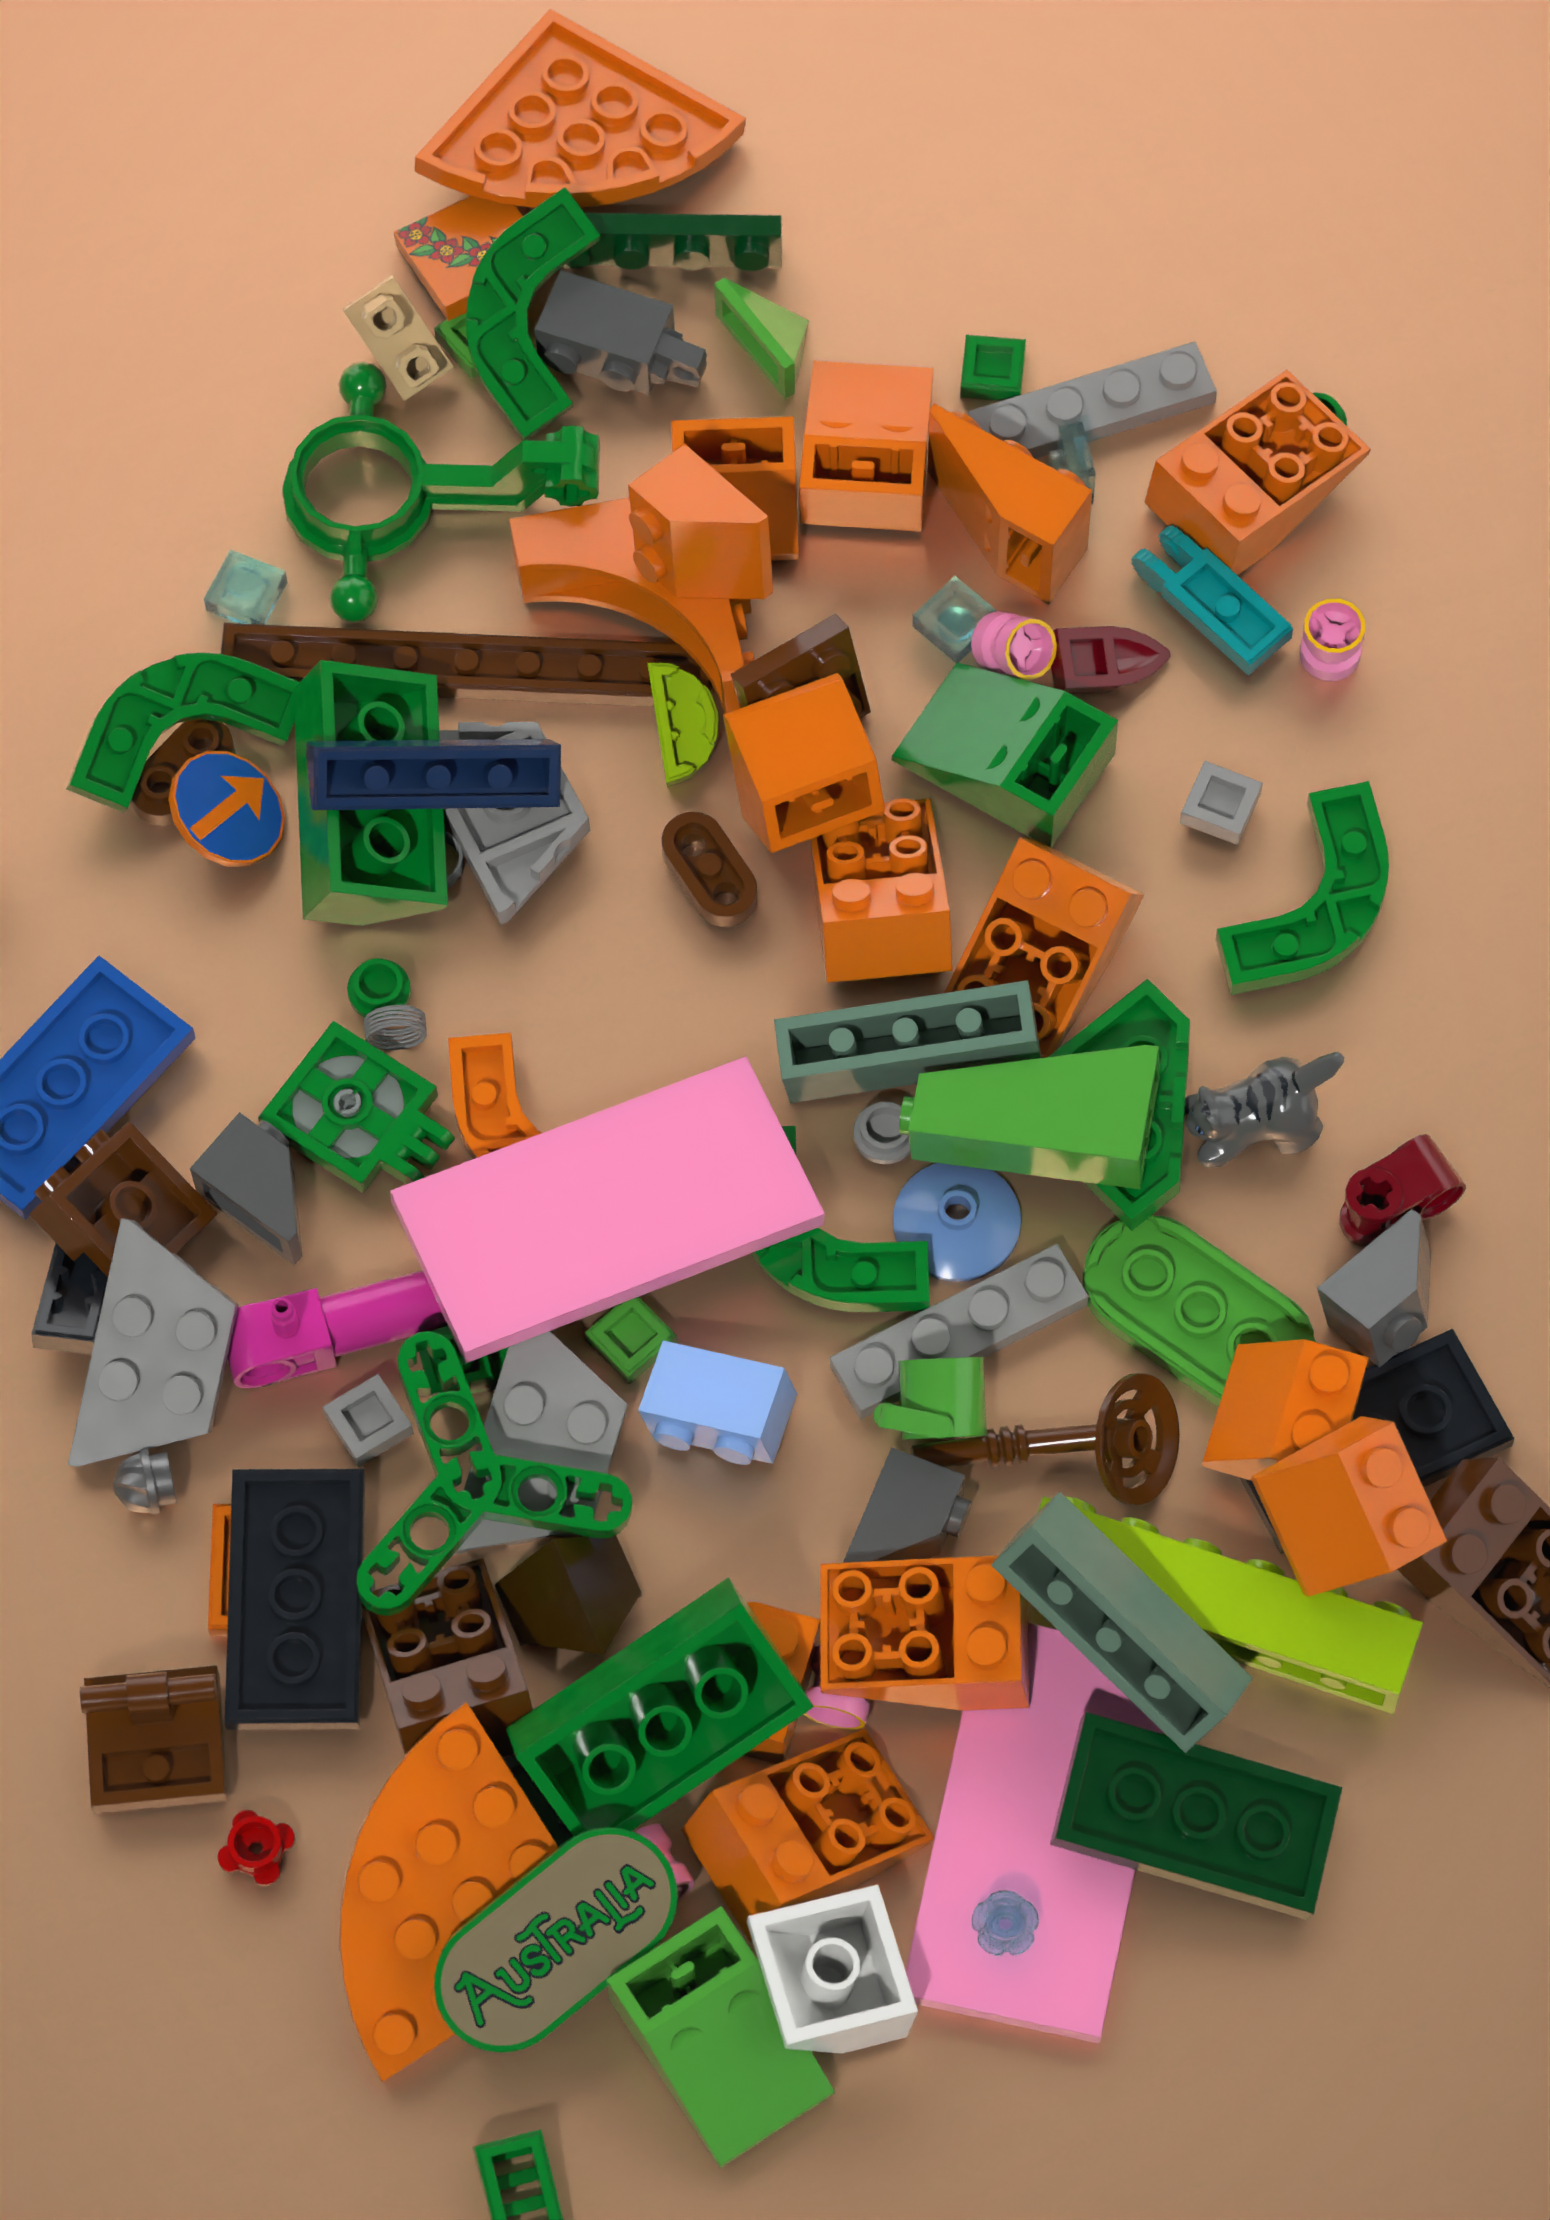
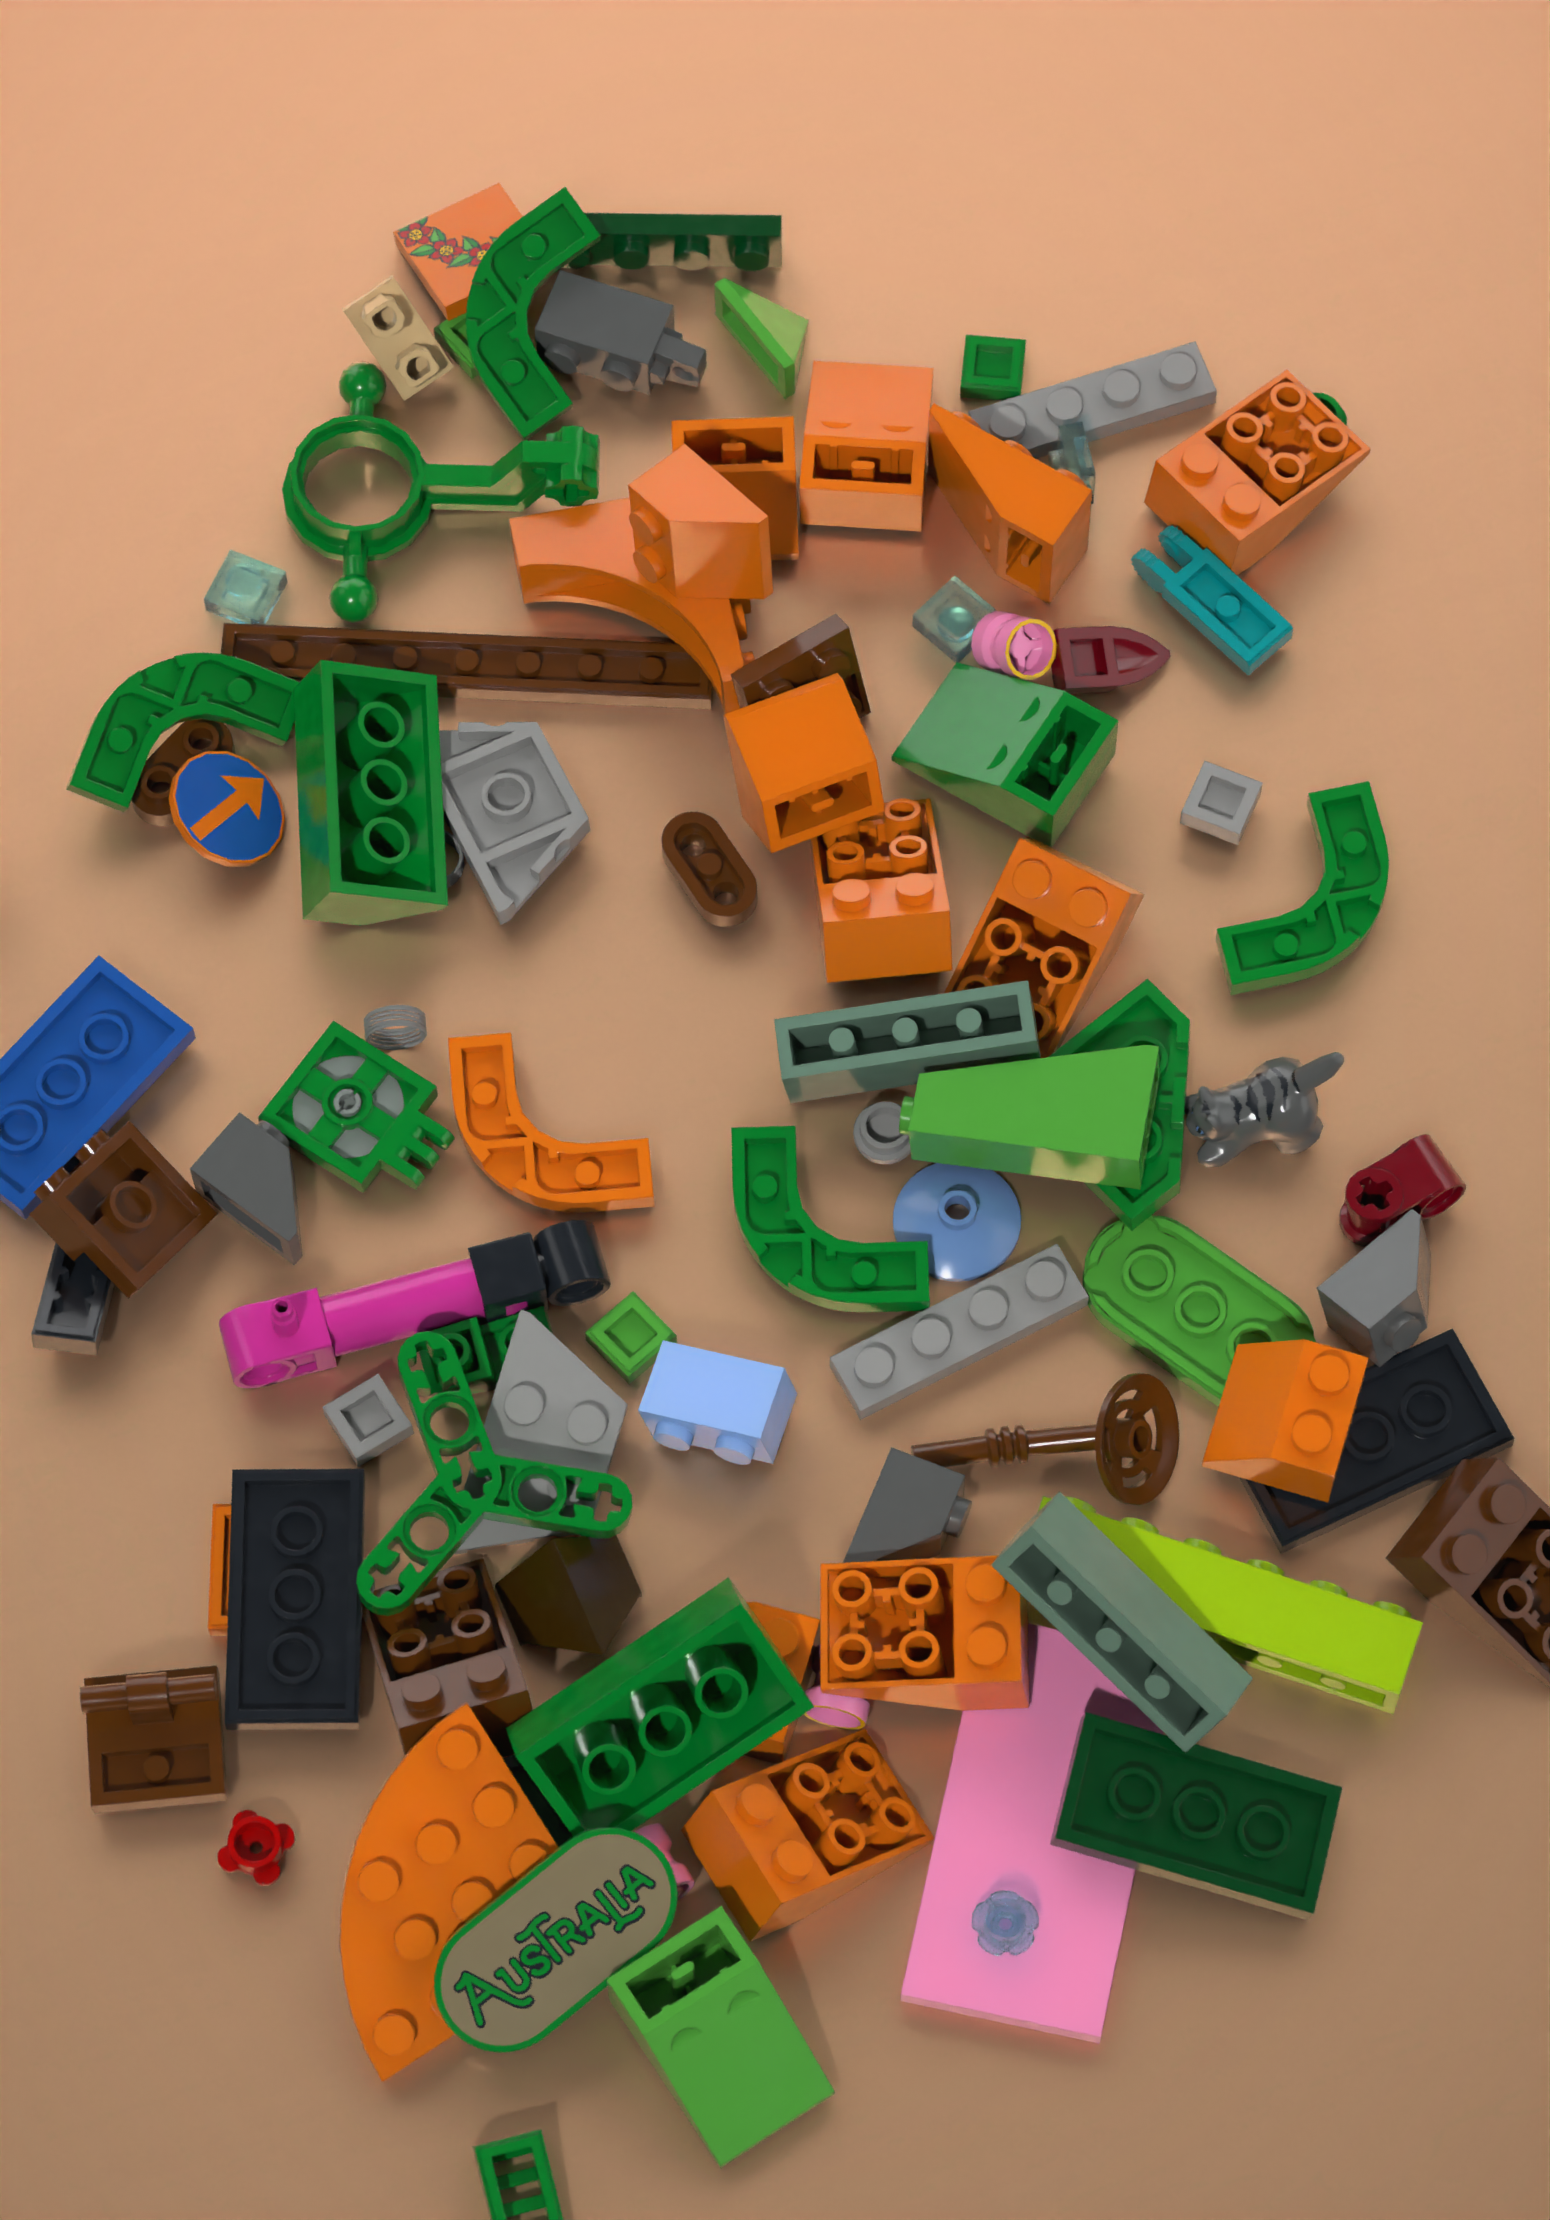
(145, 1482): flat silver plate -> none
(153, 1353): light grey wing -> none
(378, 985): green plate -> none
(433, 774): dark blue slope -> none
(579, 119): orange plate -> none
(606, 1208): bright pink tile -> none
(684, 721): lime tile -> none
(834, 1972): white slope -> none
(937, 1399): bright green piece -> none
(1337, 626): bright pink wheel -> none
(1349, 1506): orange slope -> none

